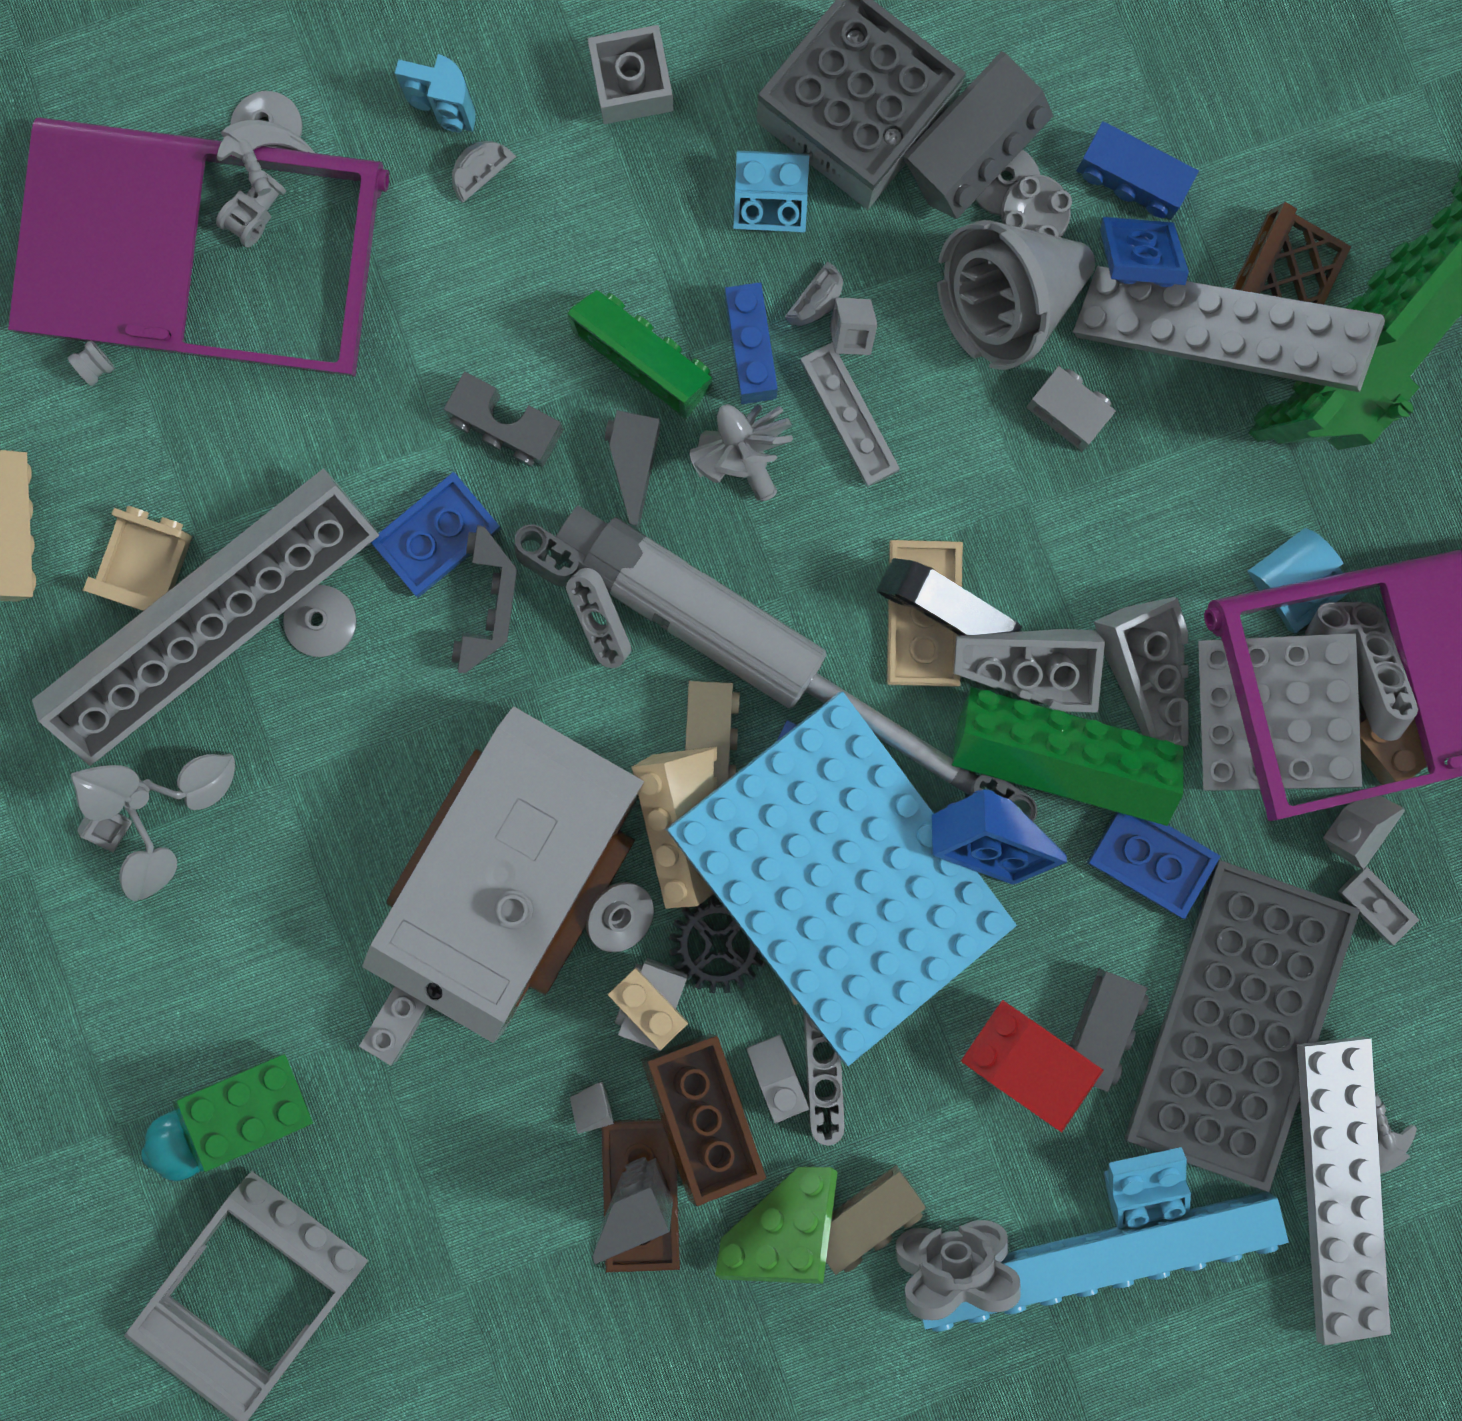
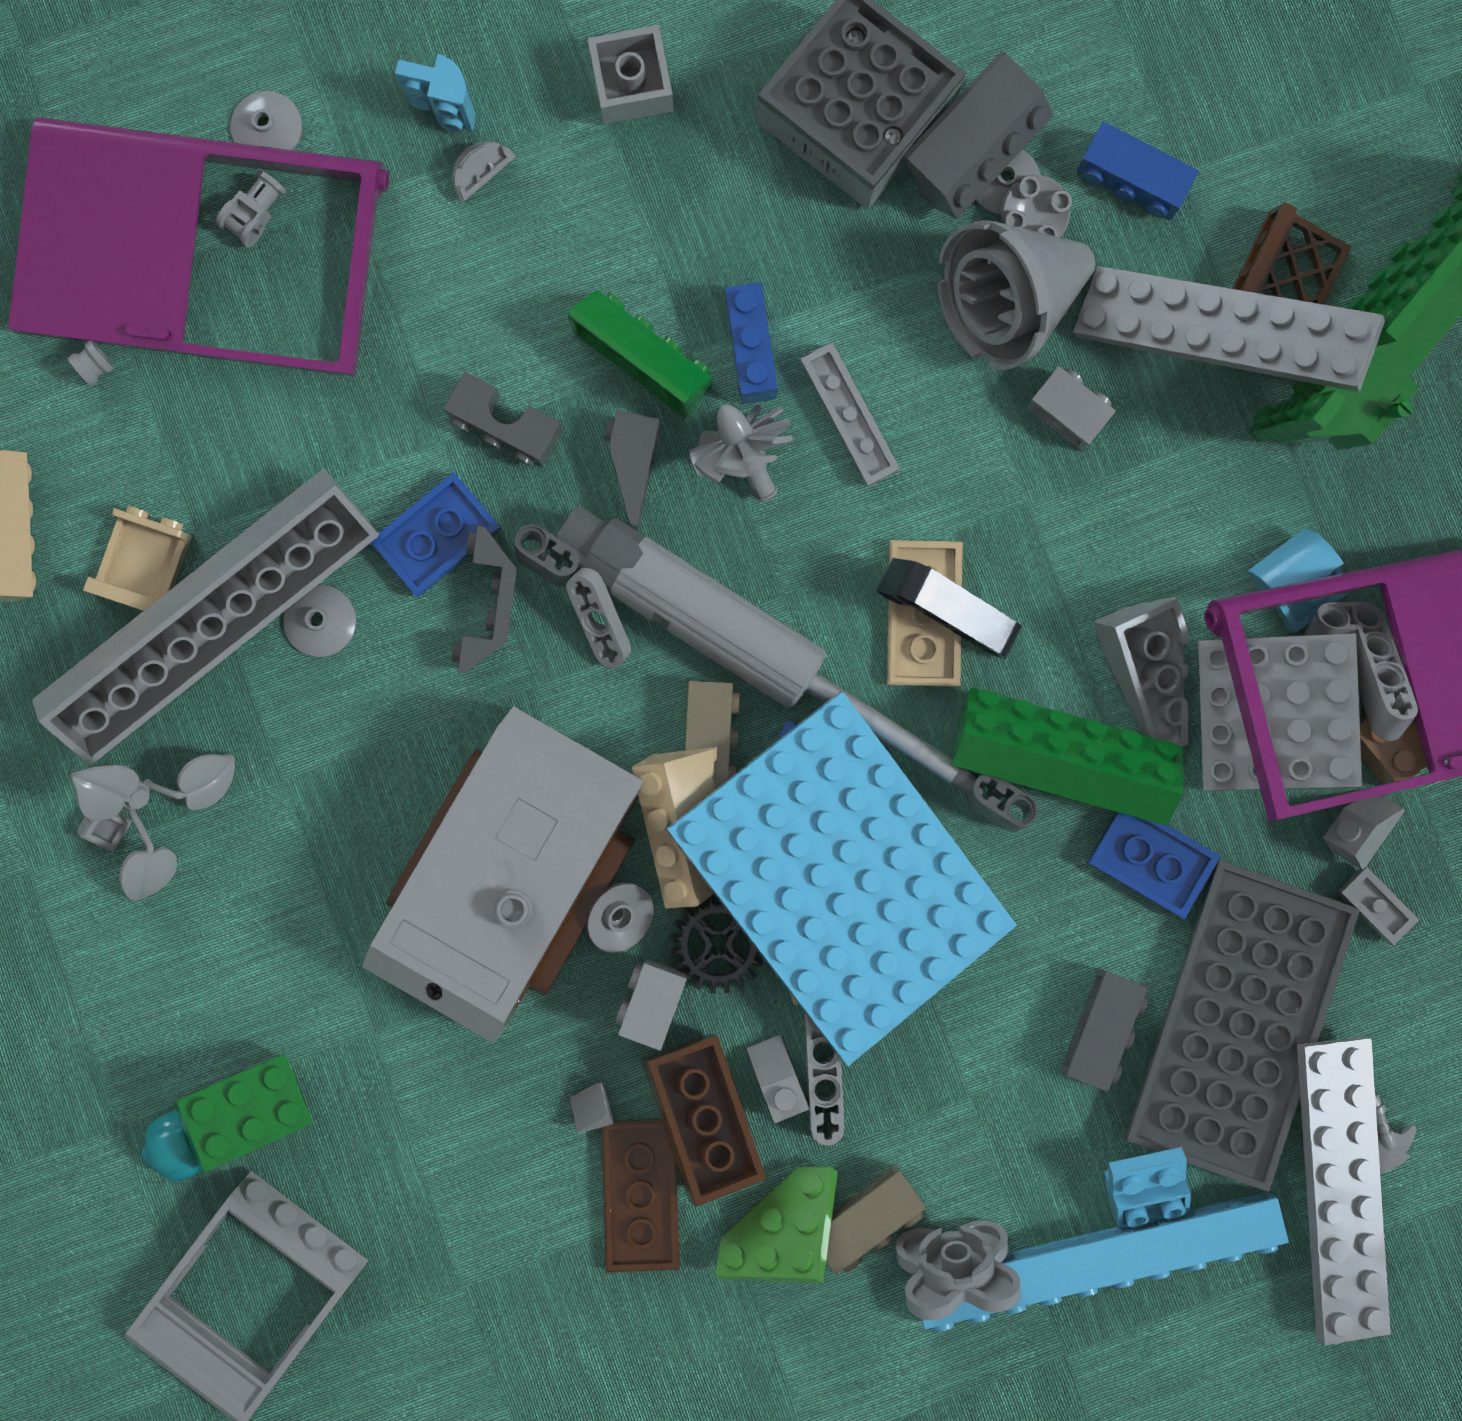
(246, 136): light grey piece -> none
(394, 1026): light grey brick -> none
(637, 1210): dark grey slope -> none
(648, 1008): tan plate -> none
(771, 191): medium azure brick -> none
(817, 297): light grey plate -> none
(853, 326): light grey brick -> none
(993, 838): blue slope -> none
(1032, 1066): red slope -> none
(1040, 665): light grey wedge -> none
(1143, 251): blue plate -> none

